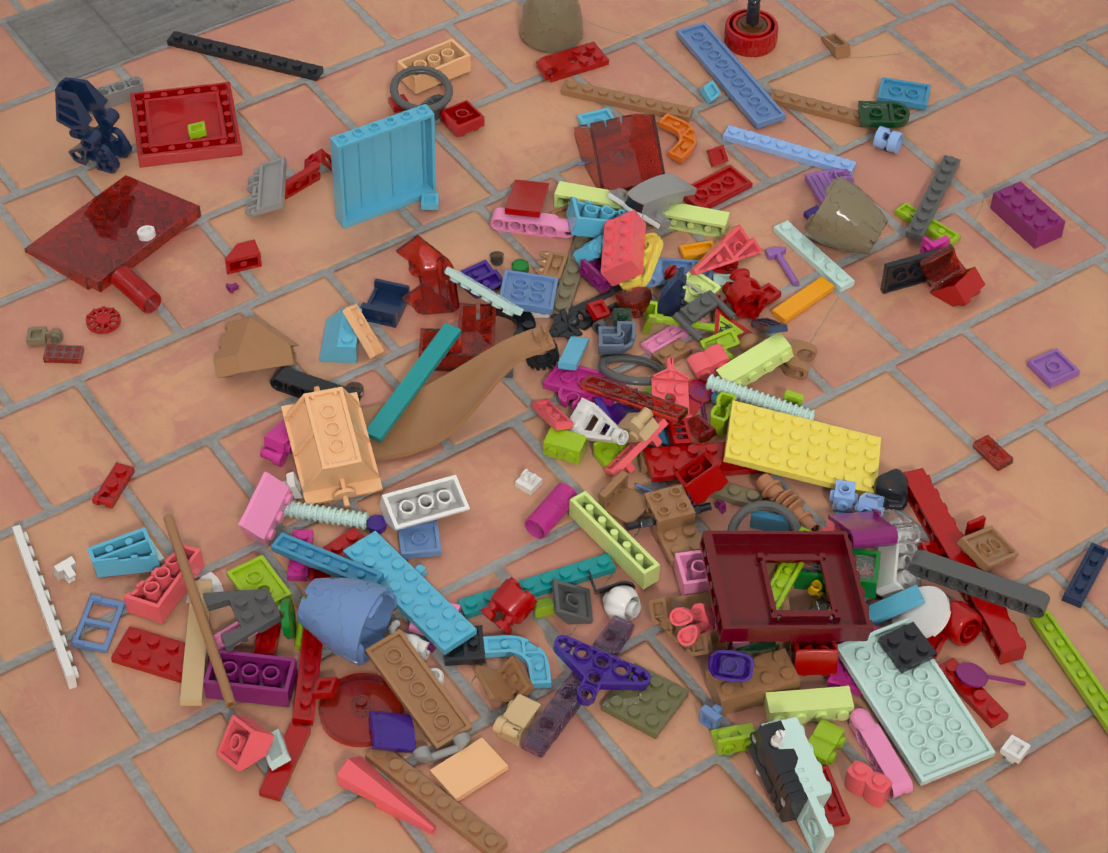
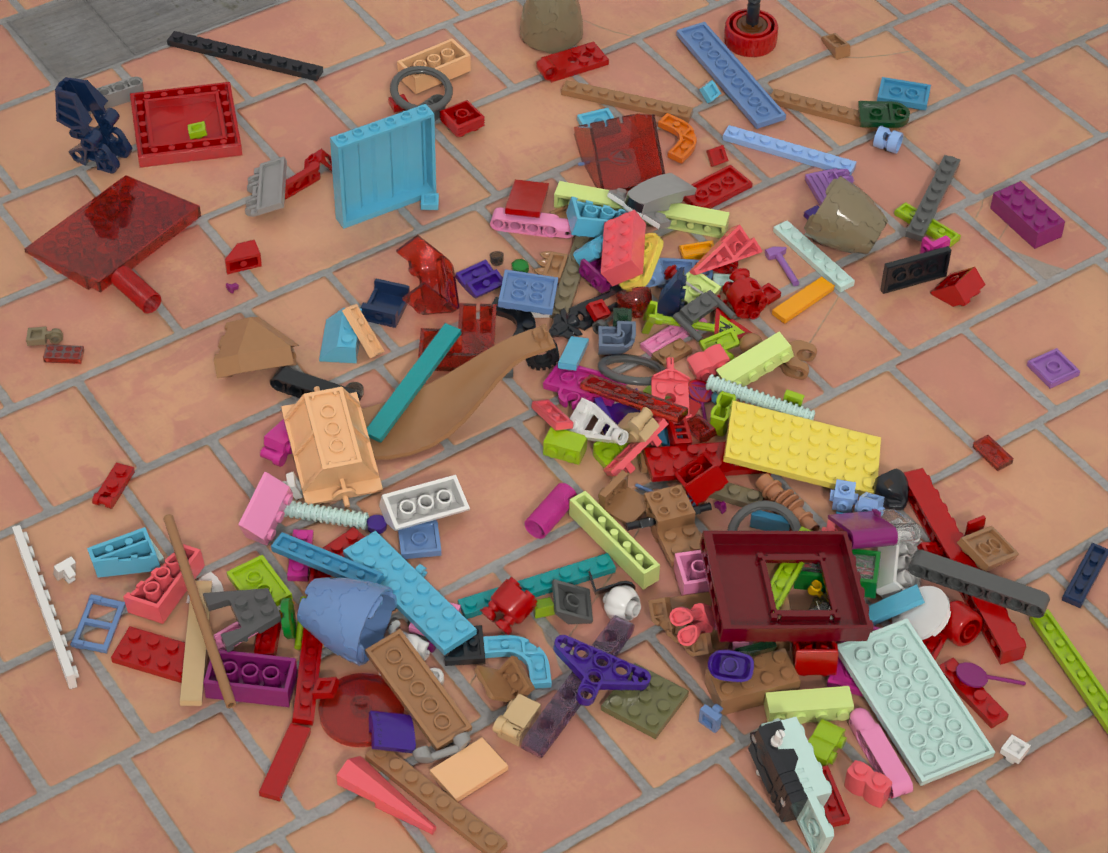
(103, 320): red wheel -> none
(146, 233): white tile -> none
(244, 742): coral slope -> none
(278, 752): light aqua tile -> none
(487, 294): light aqua plate -> none
(528, 482): white tile -> none
(732, 738): lime bracket -> none
(769, 325): tile -> none
(907, 647): black plate -> none
(942, 267): clear red bracket -> none

